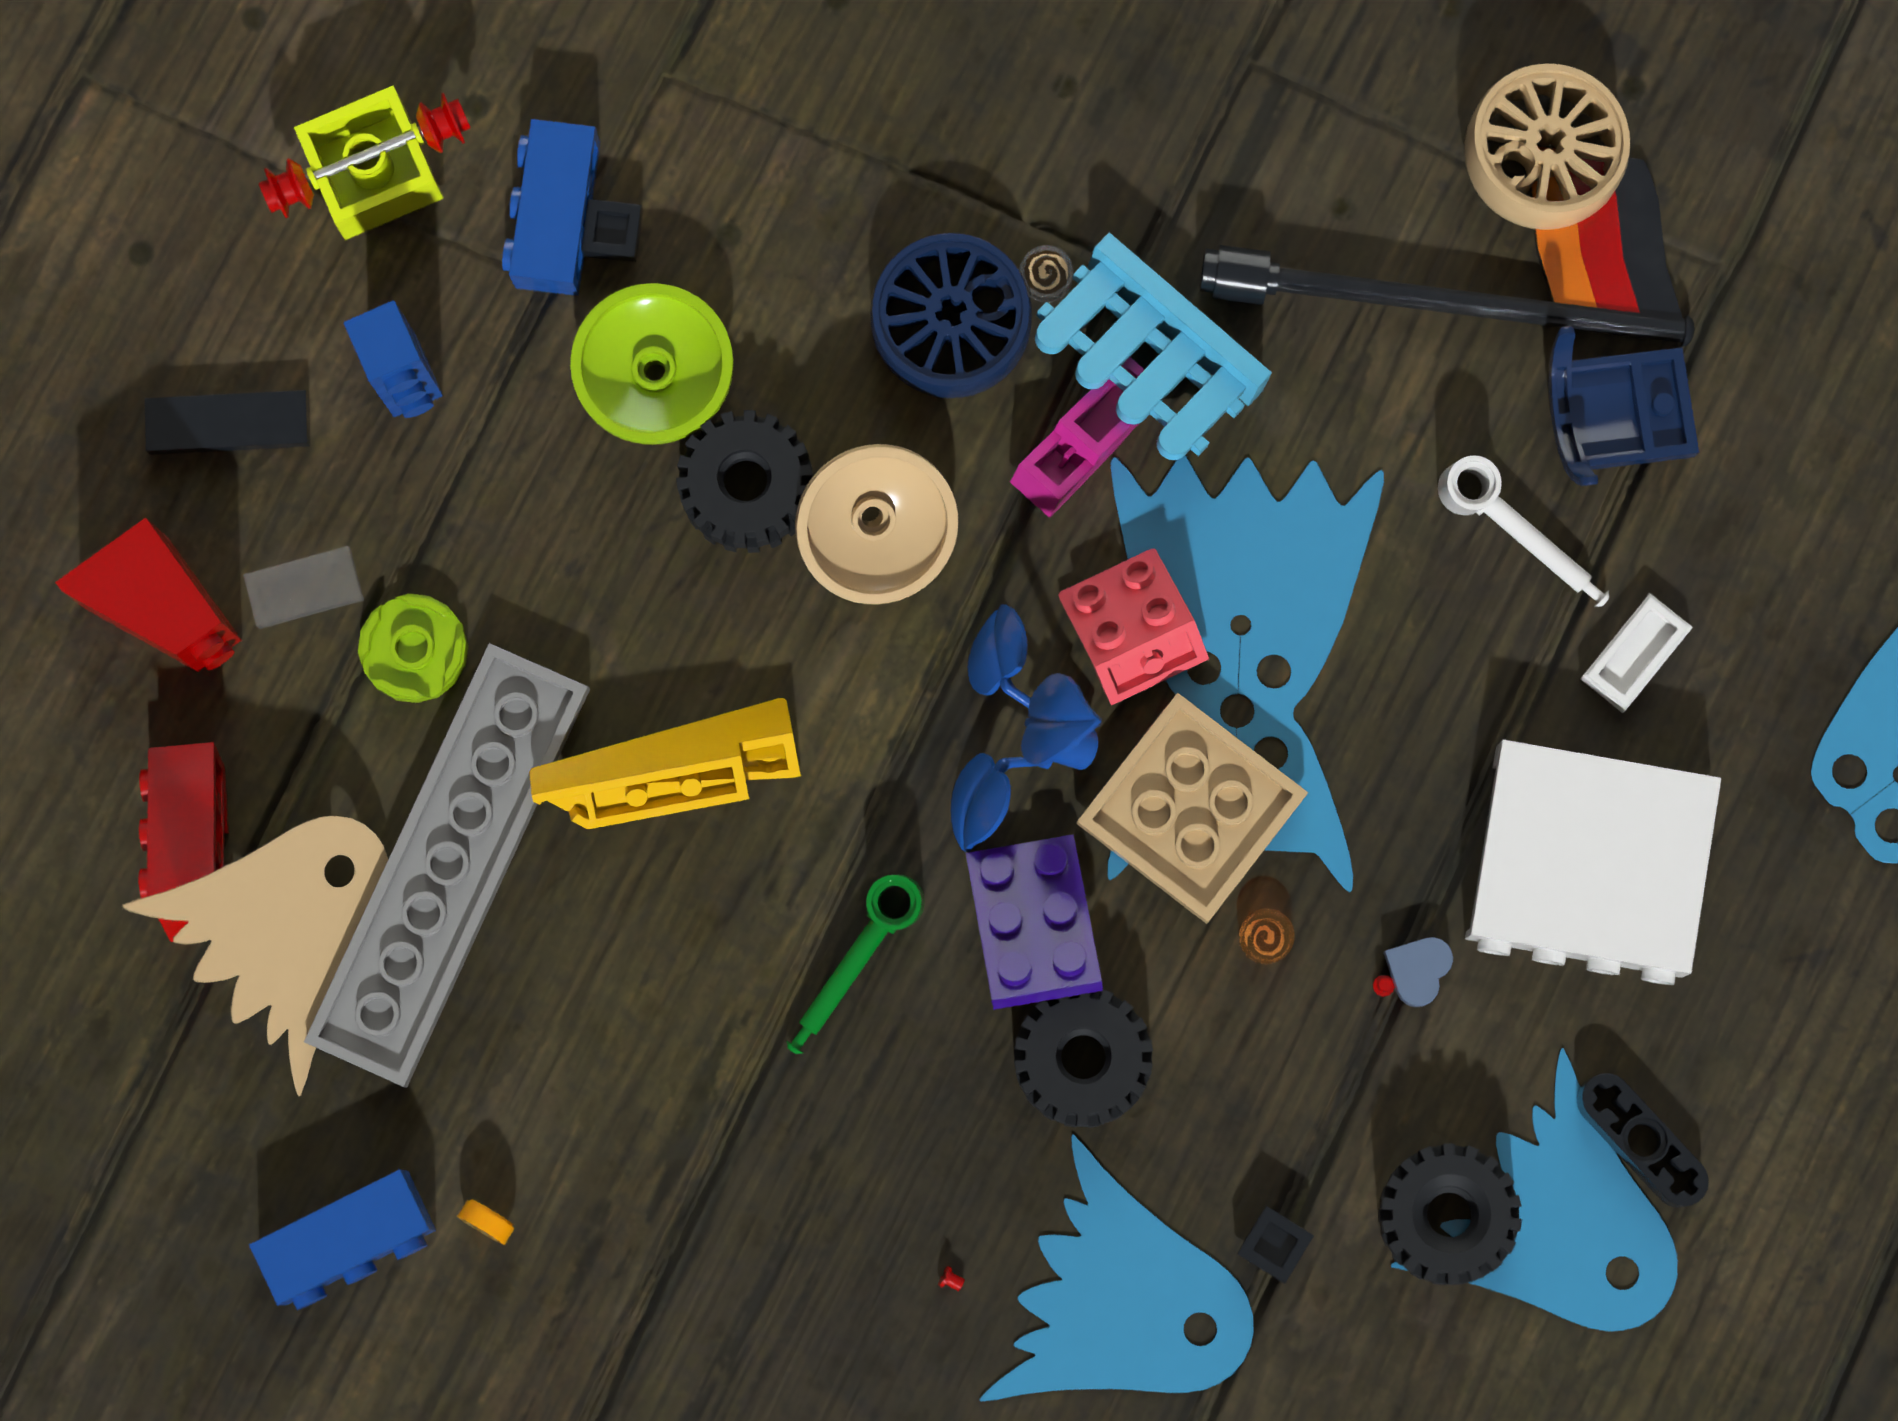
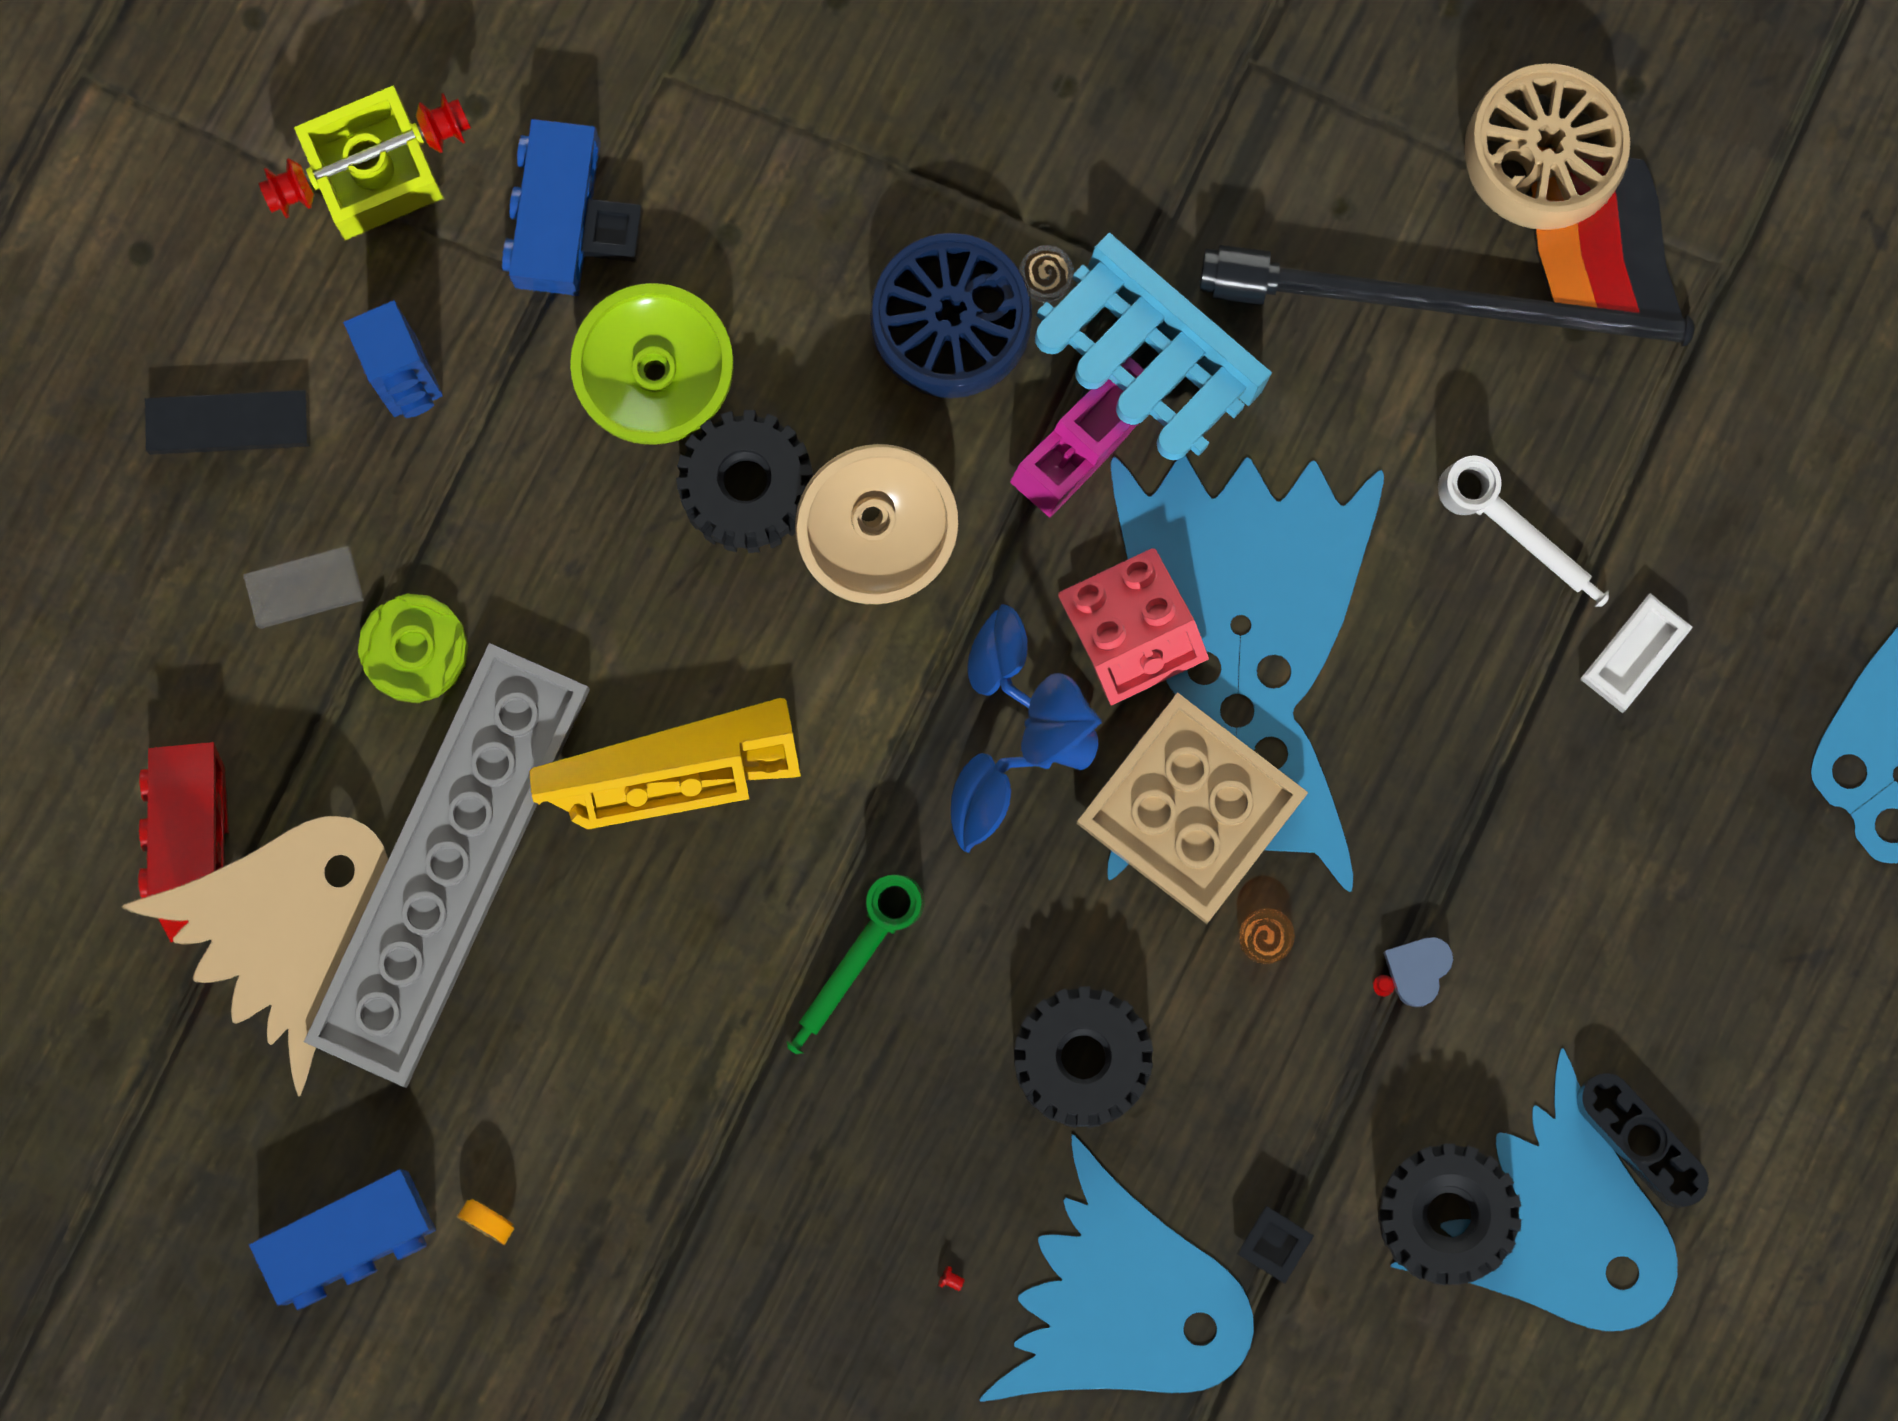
(153, 595): red slope -> none
(1034, 922): plate -> none
(1594, 861): white panel -> none
(1618, 409): dark blue piece -> none

